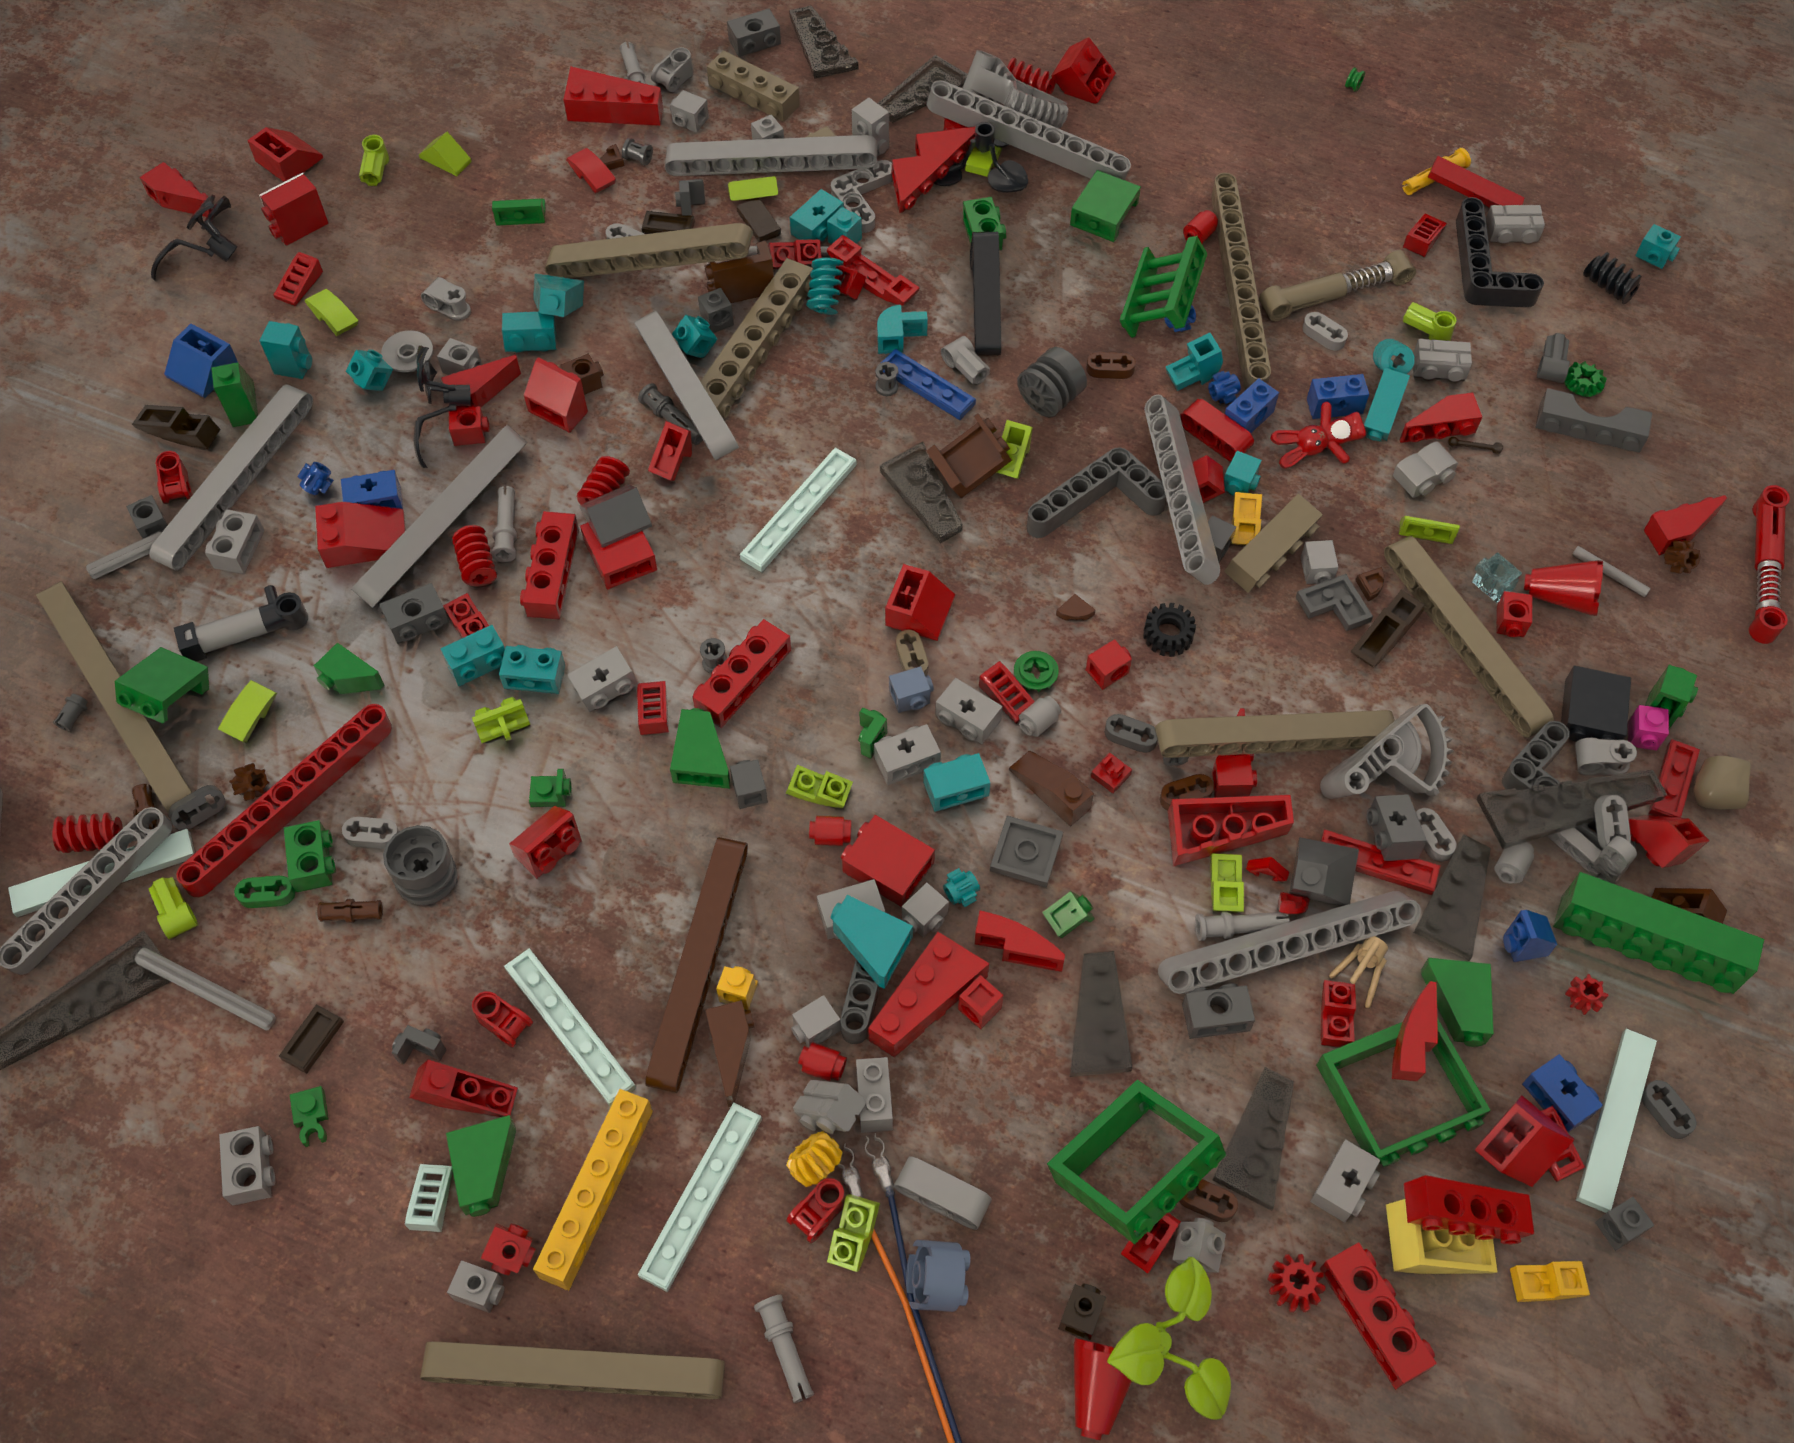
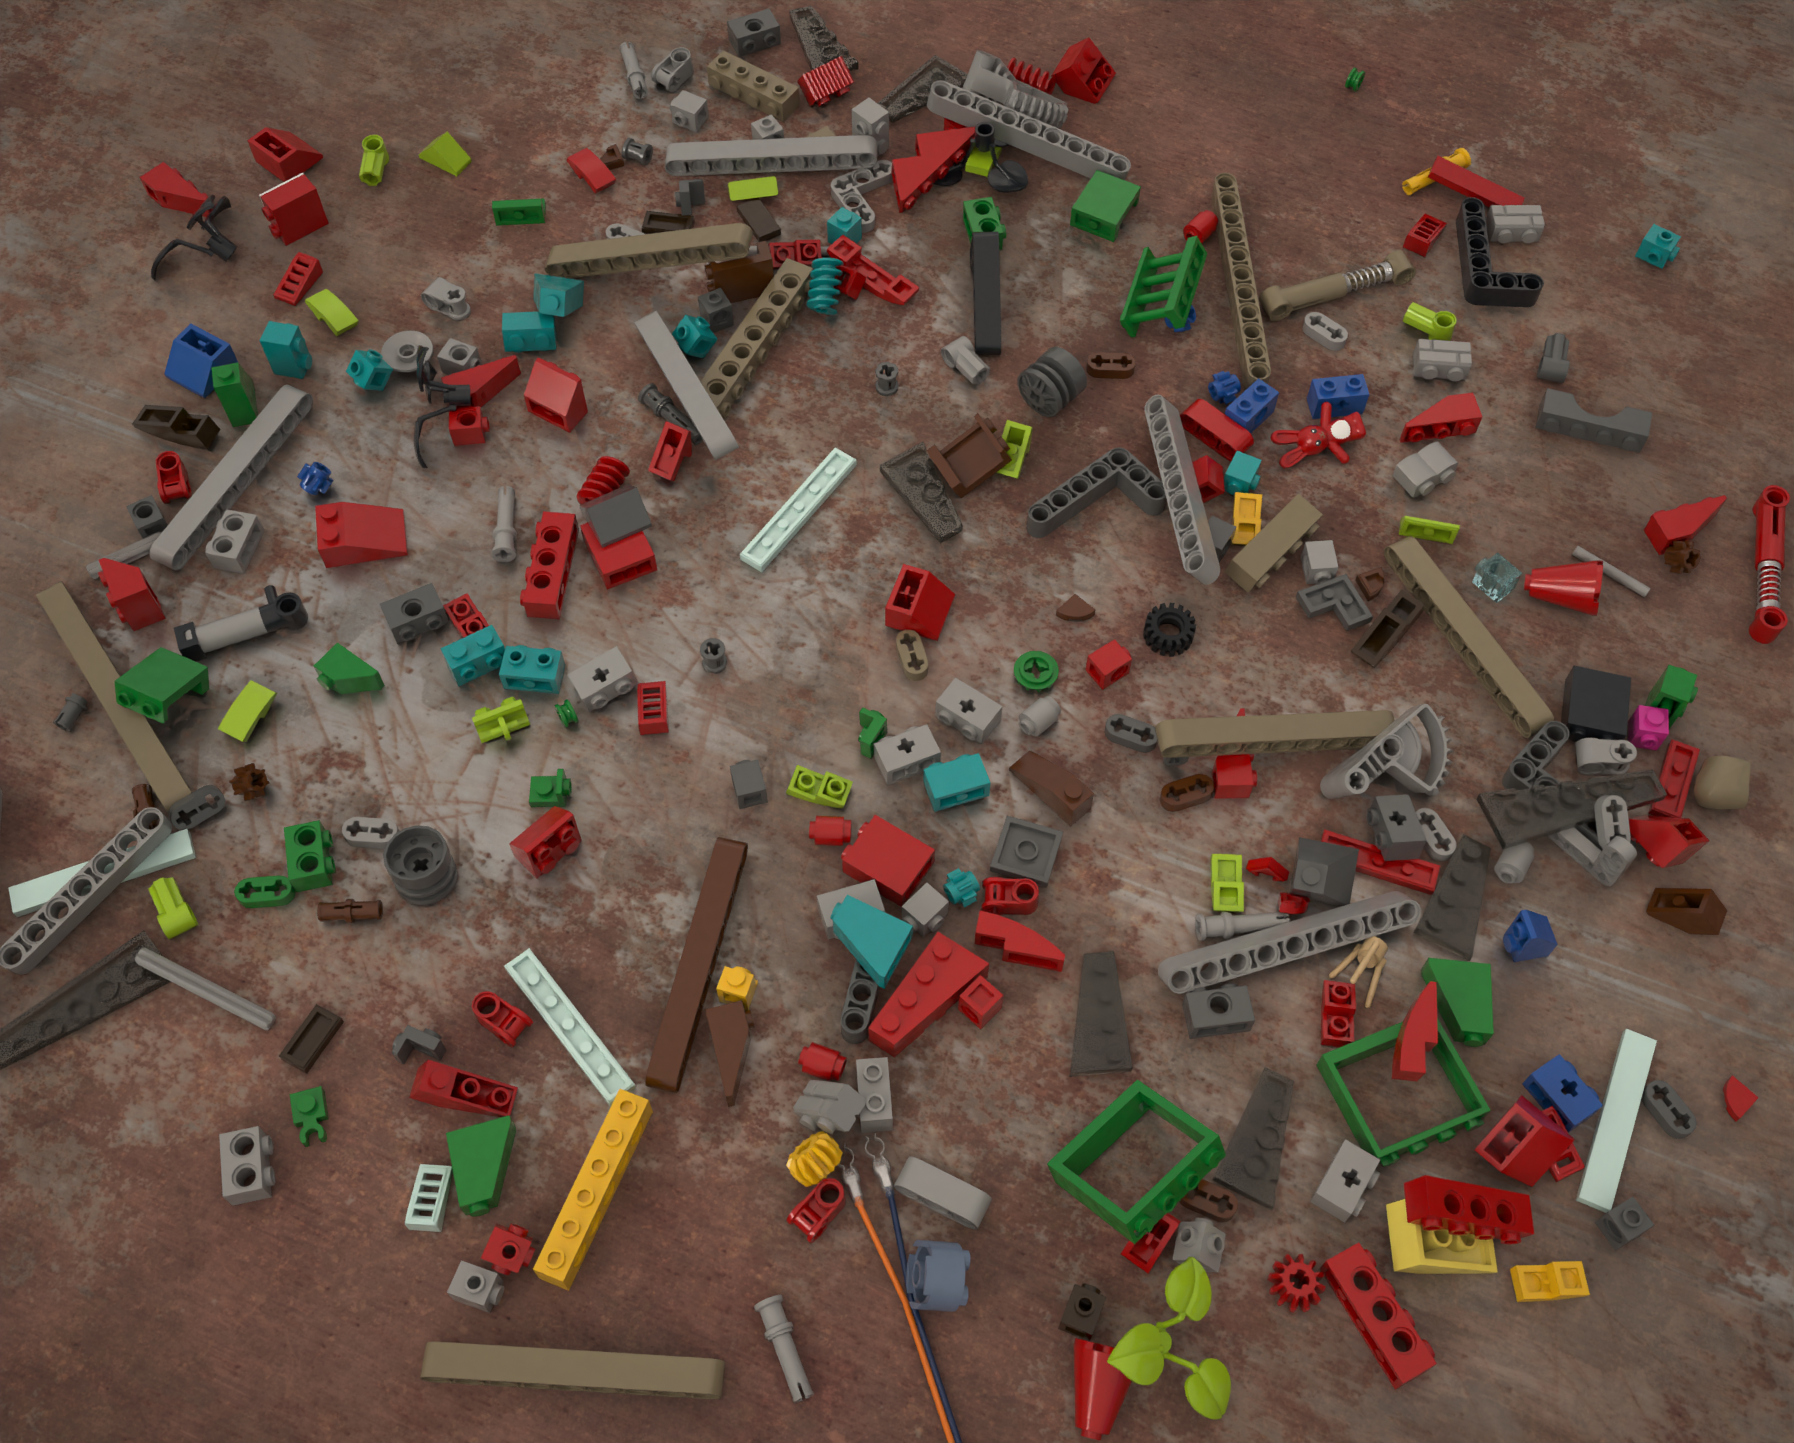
(84, 834): red piece -> none
(130, 593): none -> red slope
(281, 811): red beam -> none
(373, 489): blue brick -> none
(438, 516): light grey beam -> none
(474, 556): red piece -> none
(566, 713): none -> green bush
(587, 370): reddish brown brick -> none
(611, 99): red wedge -> none
(698, 752): green slope -> none
(699, 1197): light aqua tile -> none
(740, 686): red brick -> none
(811, 218): teal brick -> none
(815, 1022): light grey brick -> none
(825, 82): none -> red brick
(854, 1232): lime slope -> none
(895, 325): teal brick -> none
(910, 689): sand blue brick -> none
(931, 385): blue tile -> none
(1005, 677): red slope -> none
(1007, 896): none -> red piece
(1068, 913): green bracket -> none
(1111, 773): red tile -> none
(1201, 363): teal brick -> none
(1225, 824): red wedge -> none
(1385, 404): teal slope -> none
(1386, 349): teal piece -> none
(1496, 447): dark brown hinge -> none
(1514, 614): red brick -> none
(1581, 1000): red gear -> none
(1584, 386): green gear -> none
(1613, 277): black piece -> none
(1658, 933): green brick -> none
(1737, 1098): none -> red tile

